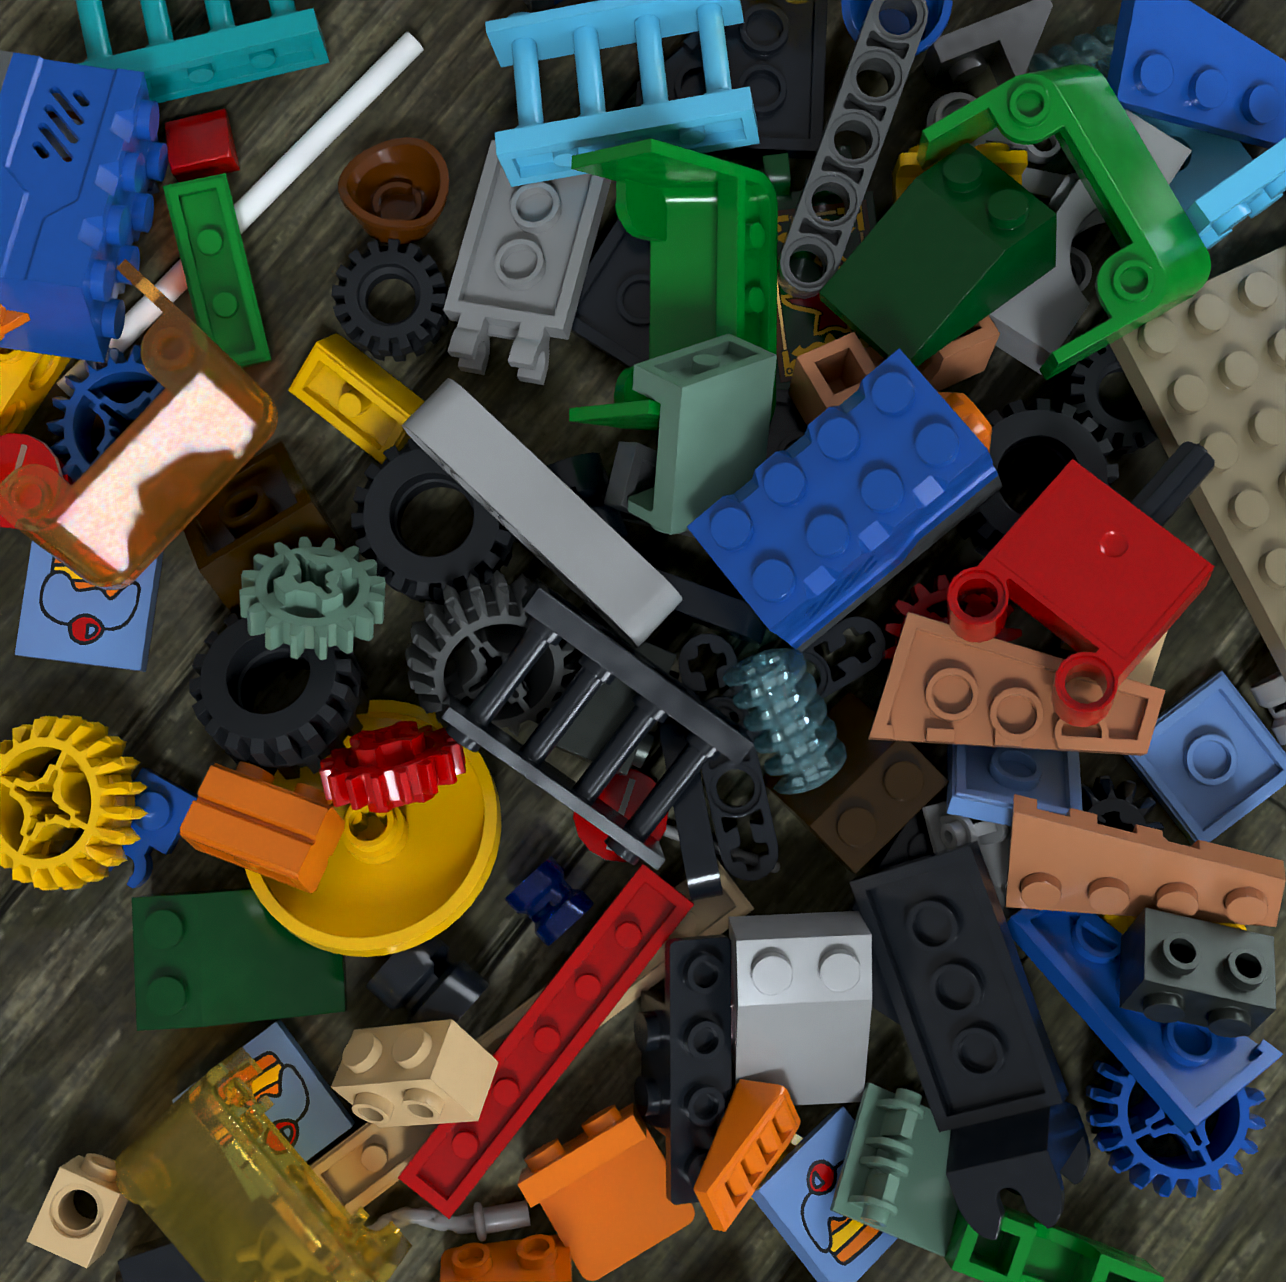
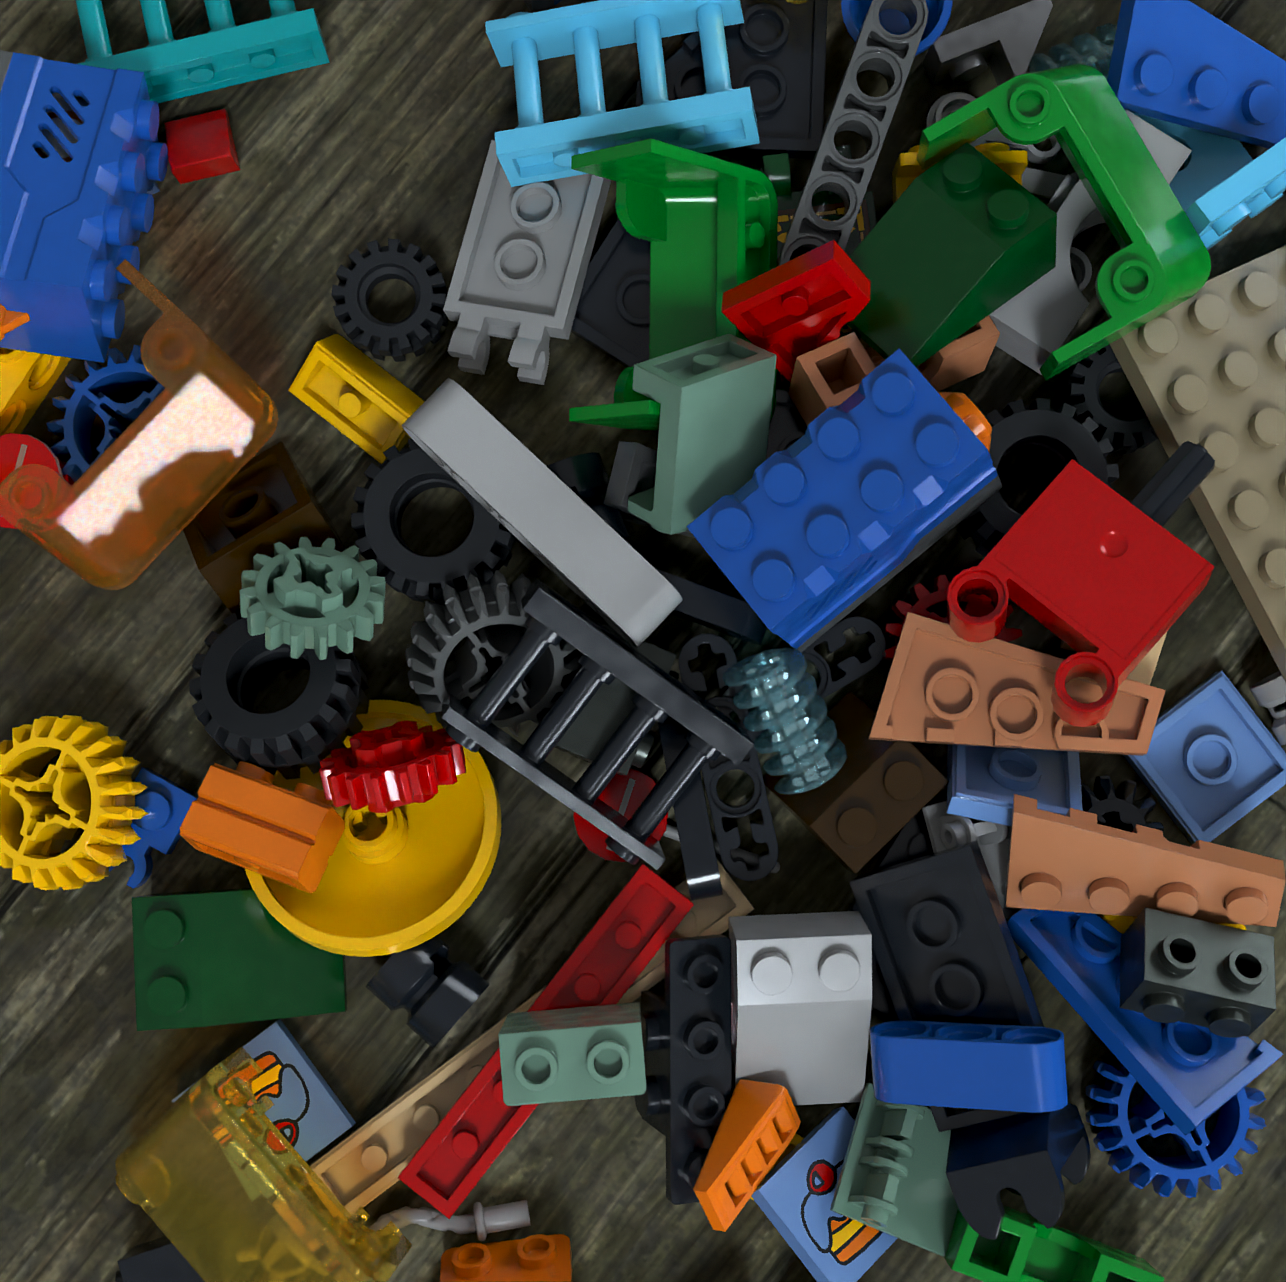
(59, 1224): tan brick -> none
(83, 623): medium blue tile -> none
(217, 267): green tile -> none
(275, 181): white piece -> none
(396, 189): reddish brown helmet -> none
(415, 1074): tan brick -> none
(538, 890): clear blue wheel -> none
(572, 1054): none -> sand green panel
(605, 1191): orange bracket -> none
(799, 303): none -> red wing
(969, 1066): none -> blue beam

